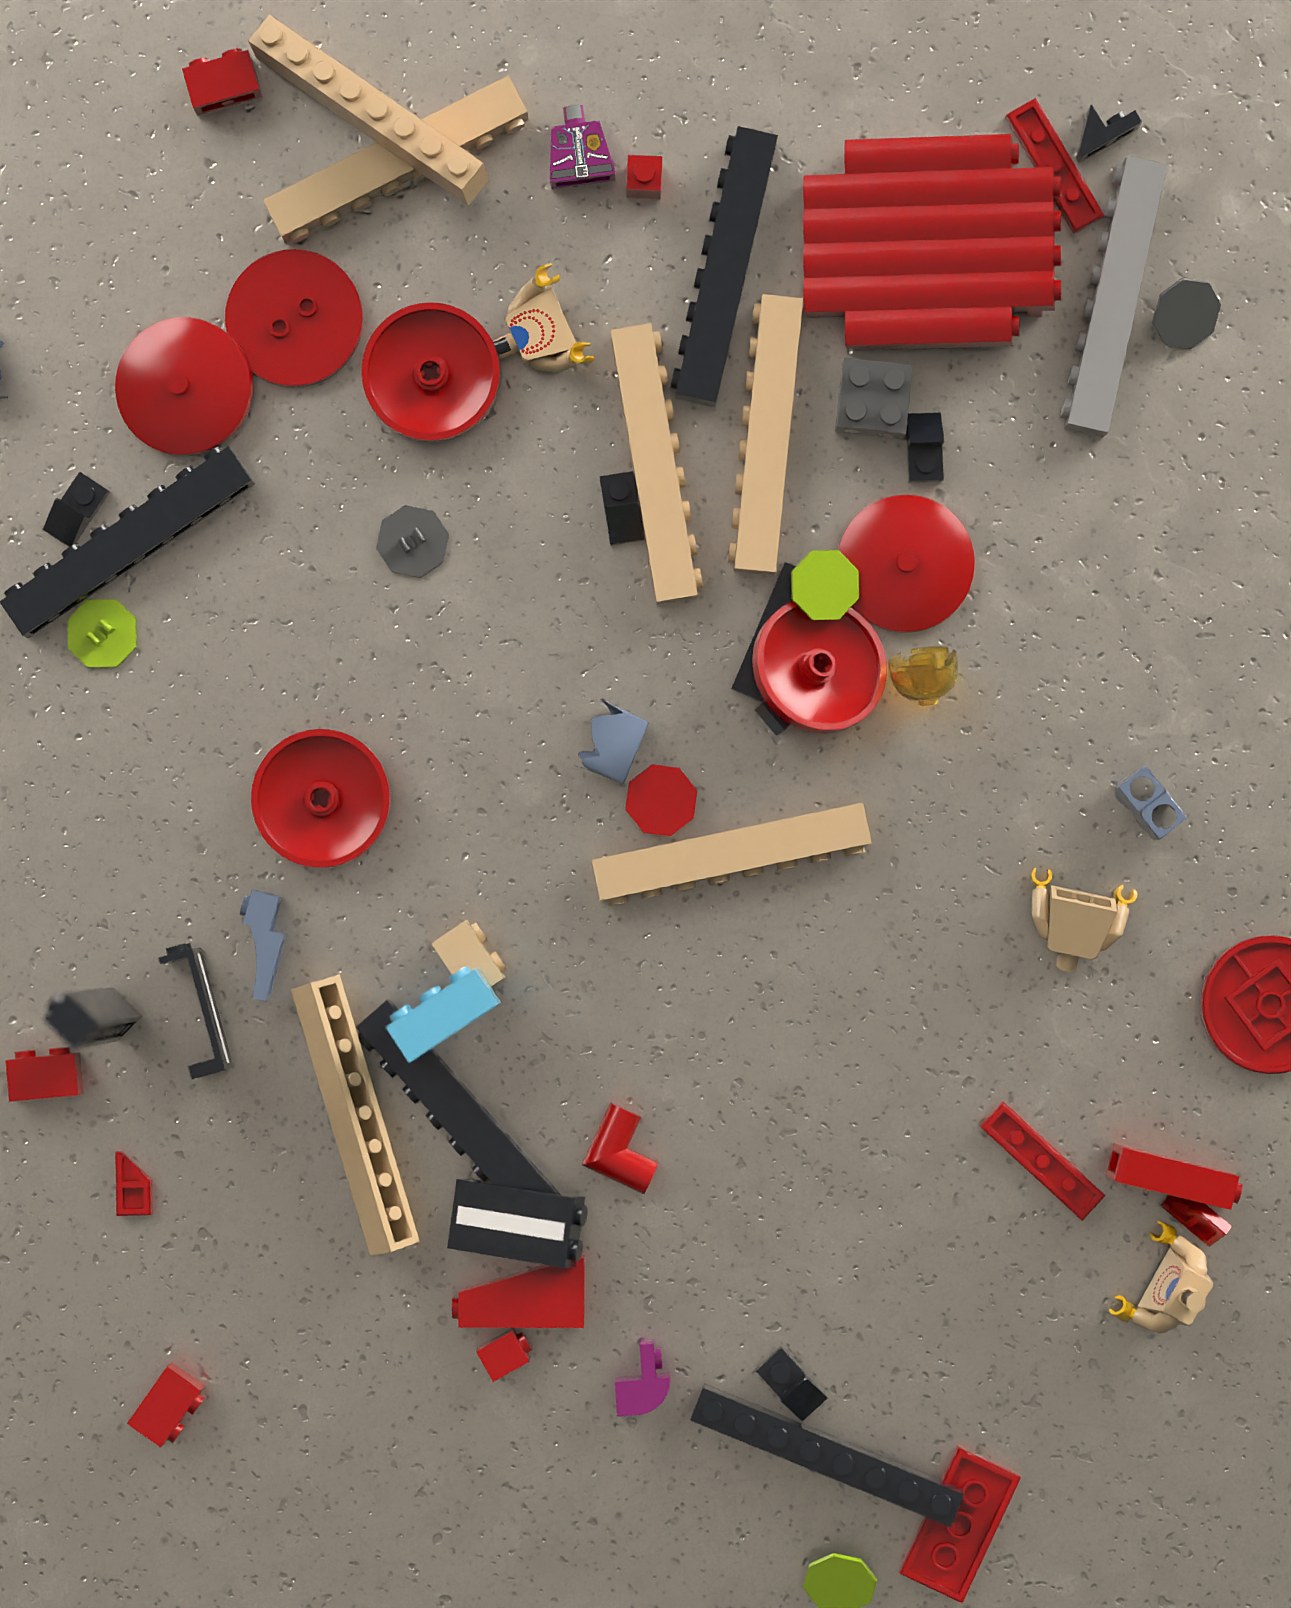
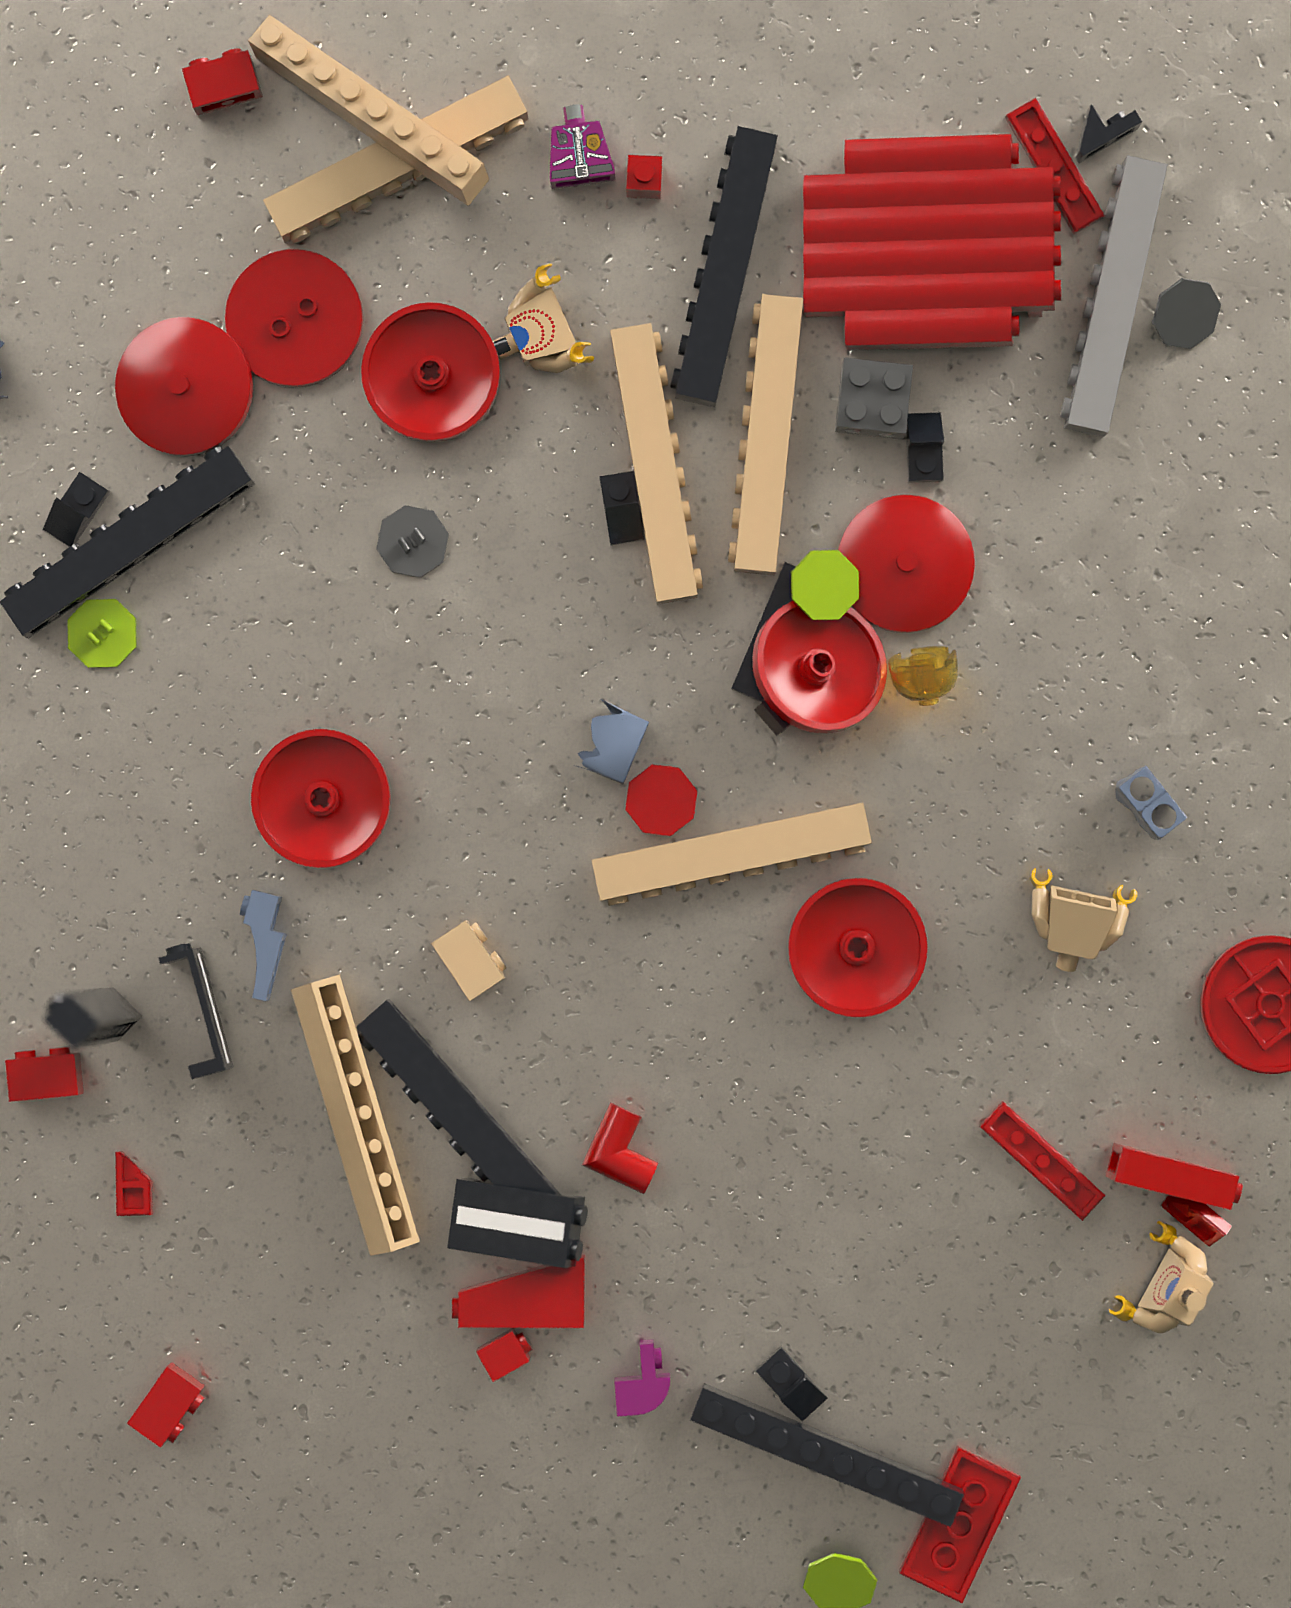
(442, 1012): medium azure brick -> none
(857, 947): none -> red dish

